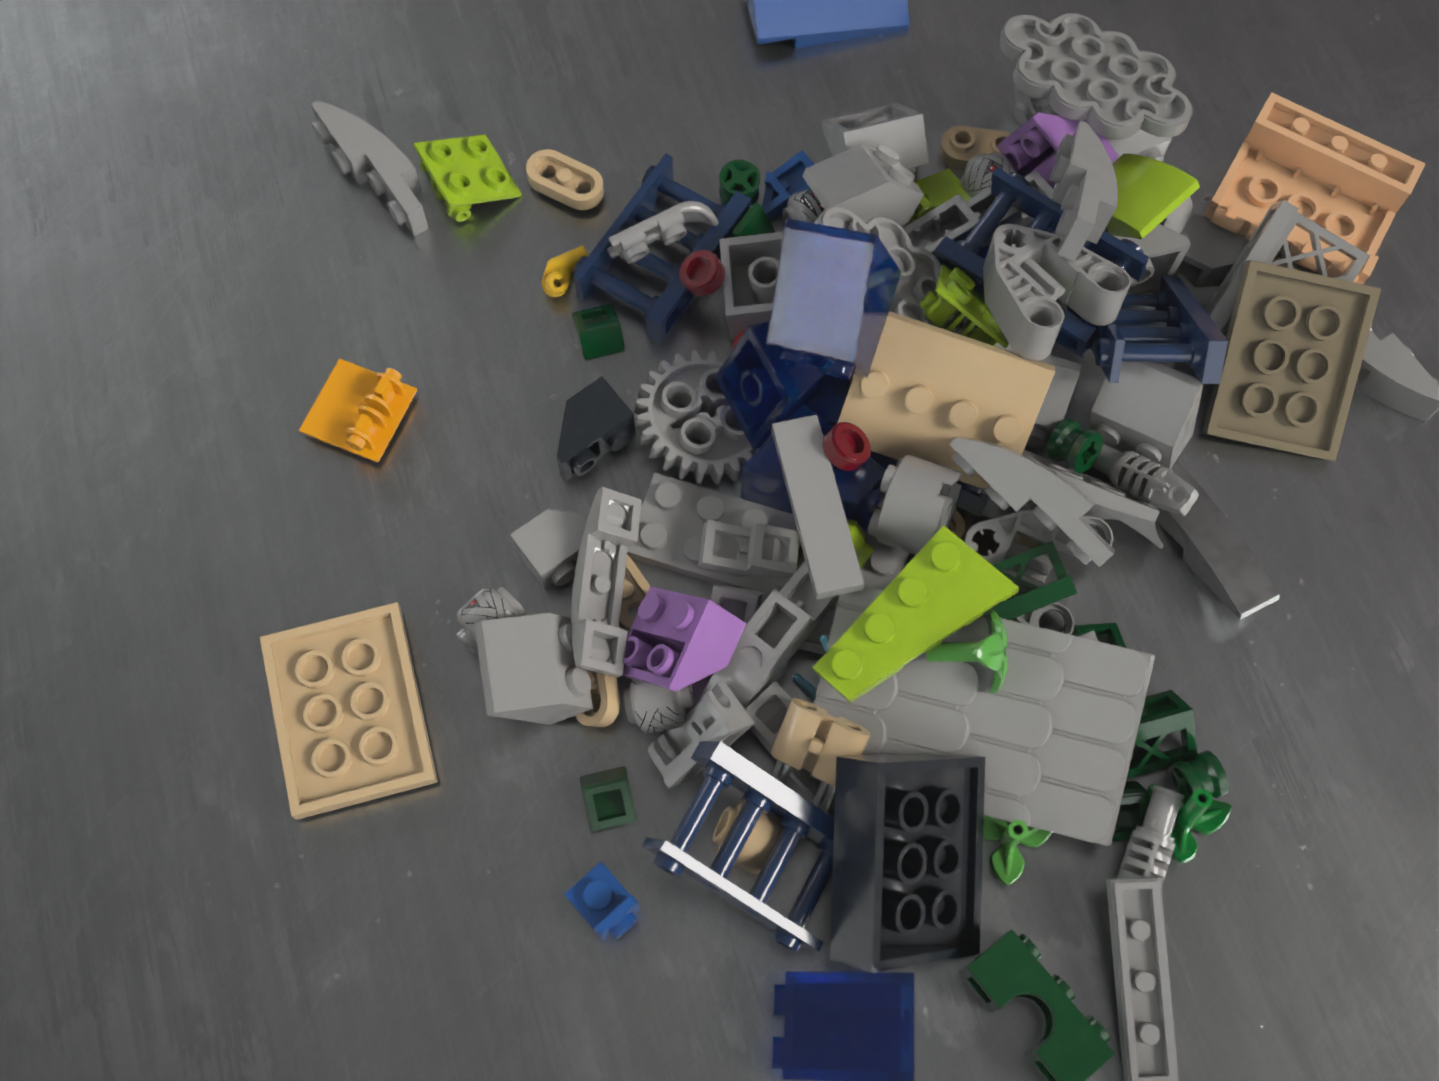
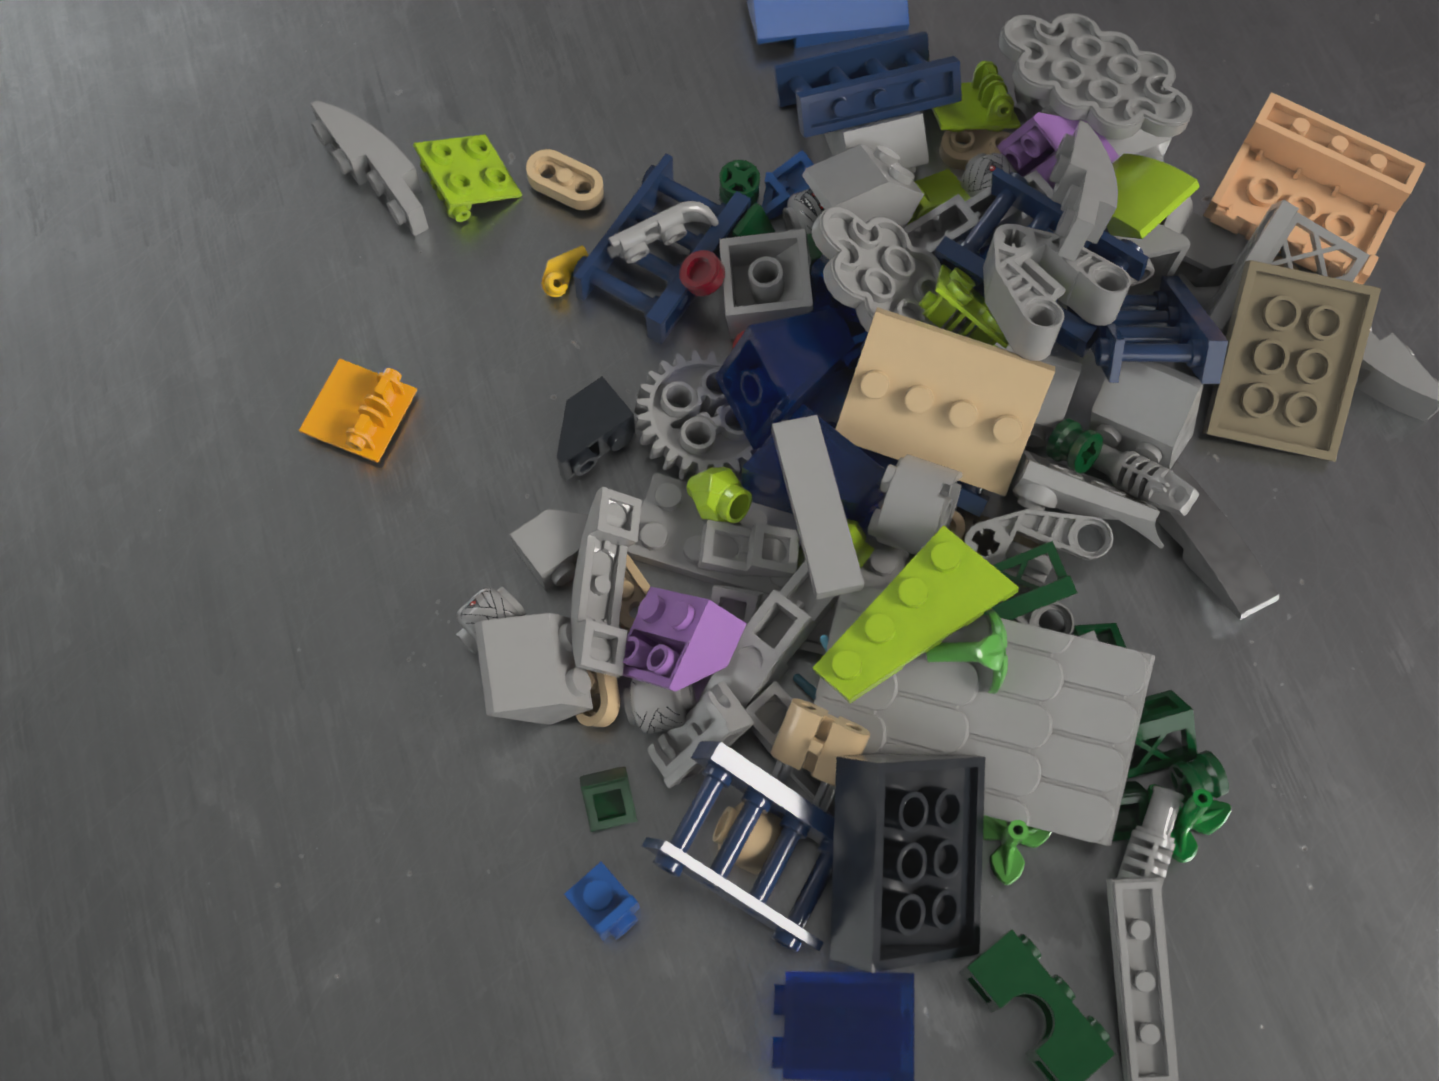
(347, 711): tan plate -> none
(598, 331): dark green slope -> none
(719, 495): none -> lime rock
(831, 298): clear blue slope -> none
(846, 446): dark red tile -> none
(867, 84): none -> dark blue fence
(983, 104): none -> lime hinge
(1018, 478): light grey slope -> none

